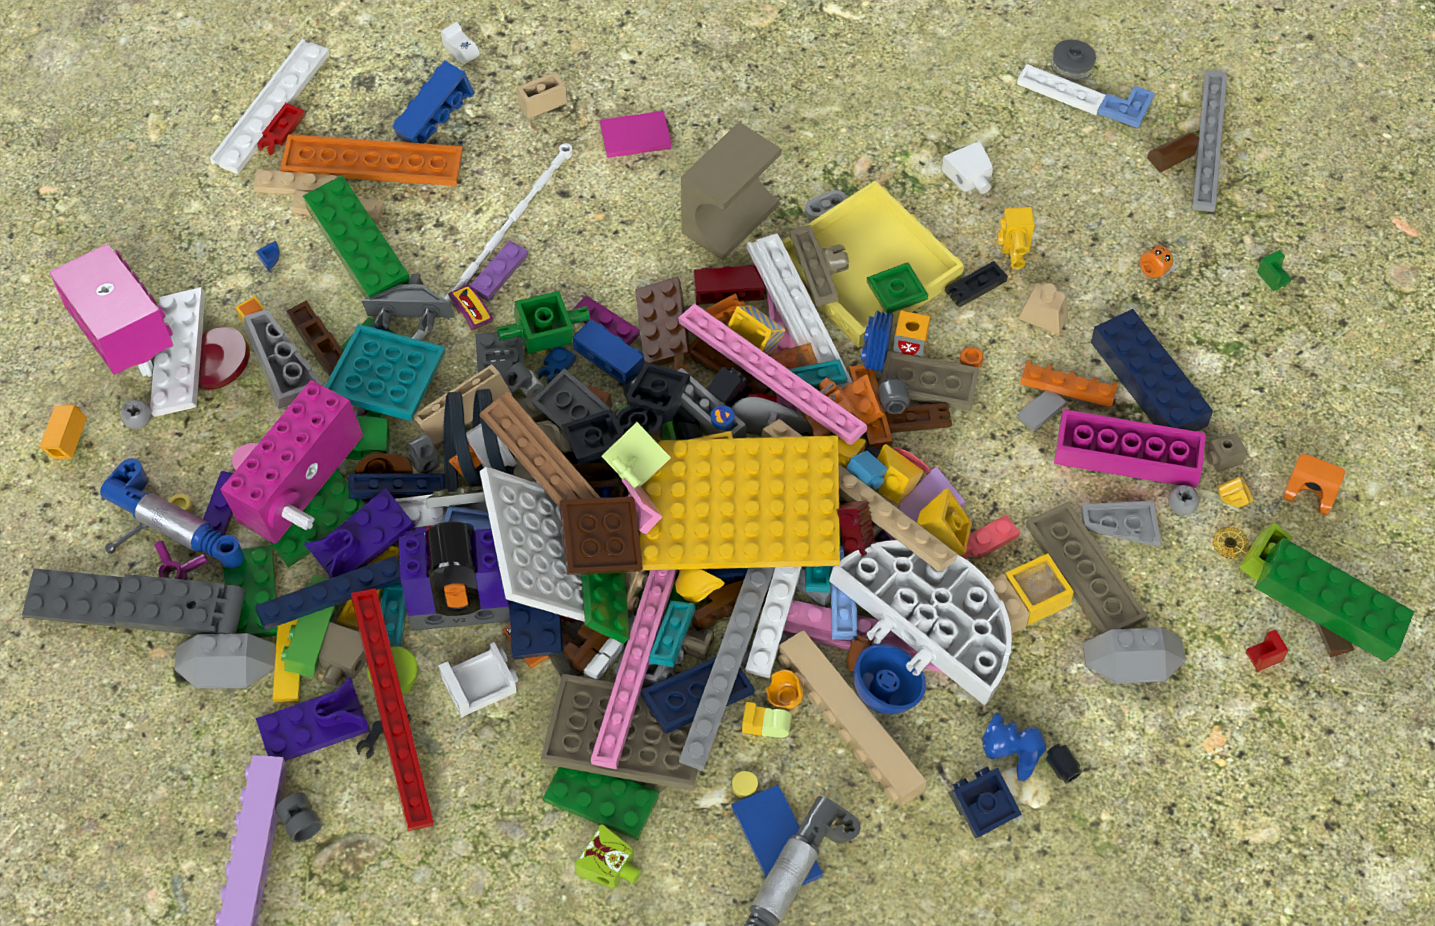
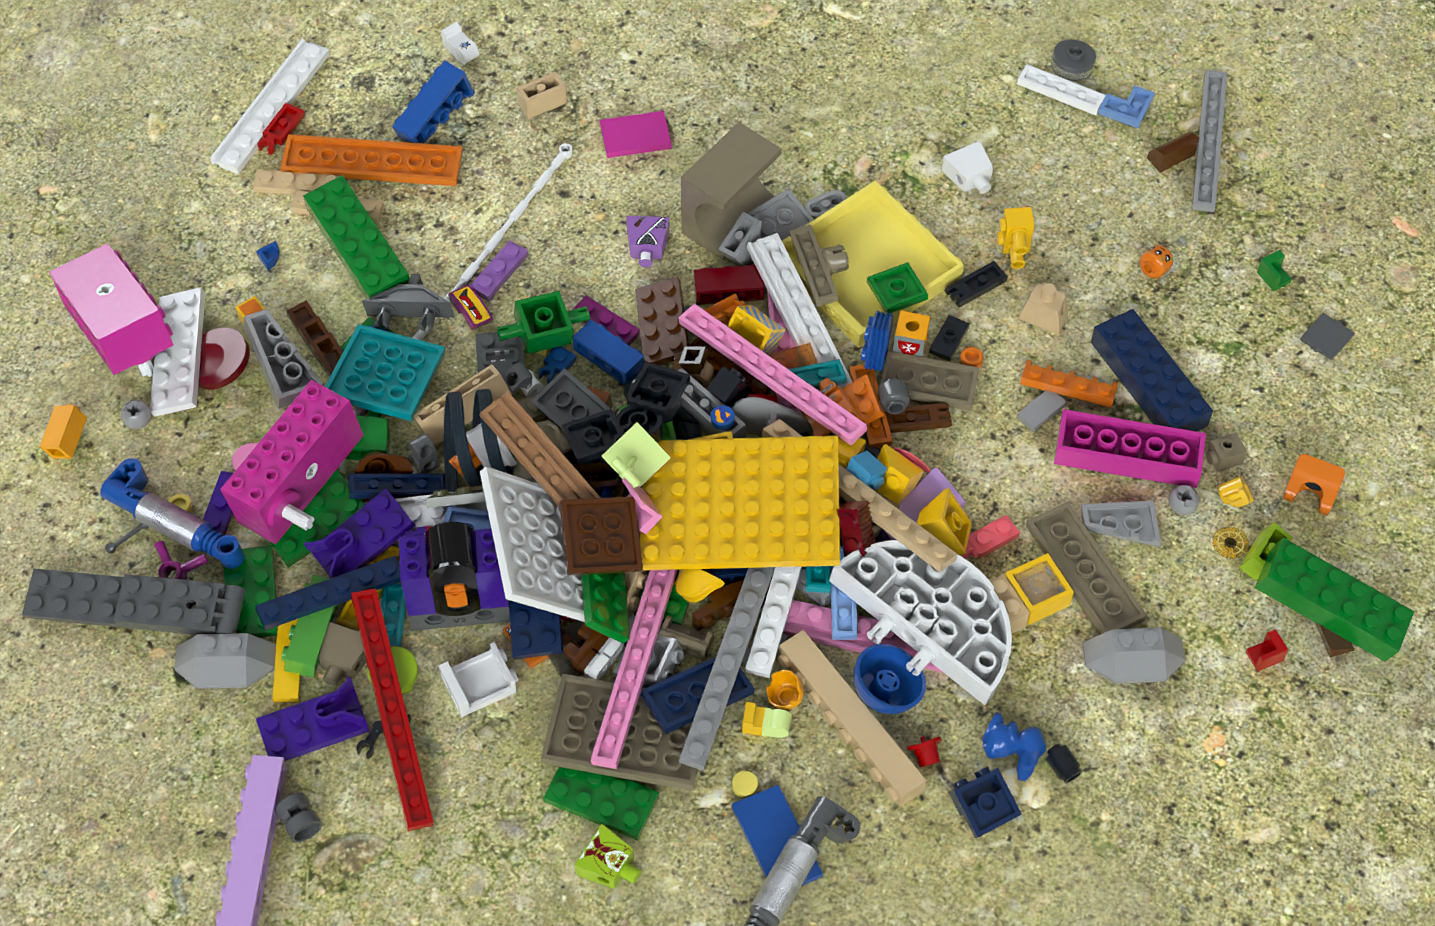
(647, 238): none -> medium lavender torso
(672, 633): teal tile -> none
(697, 364): none -> dark brown leg
(734, 246): none -> light grey slope
(781, 215): none -> light grey plate
(856, 648): dark orange brick -> none
(926, 751): none -> red piece
(949, 338): none -> black plate
(1327, 336): none -> dark grey piece

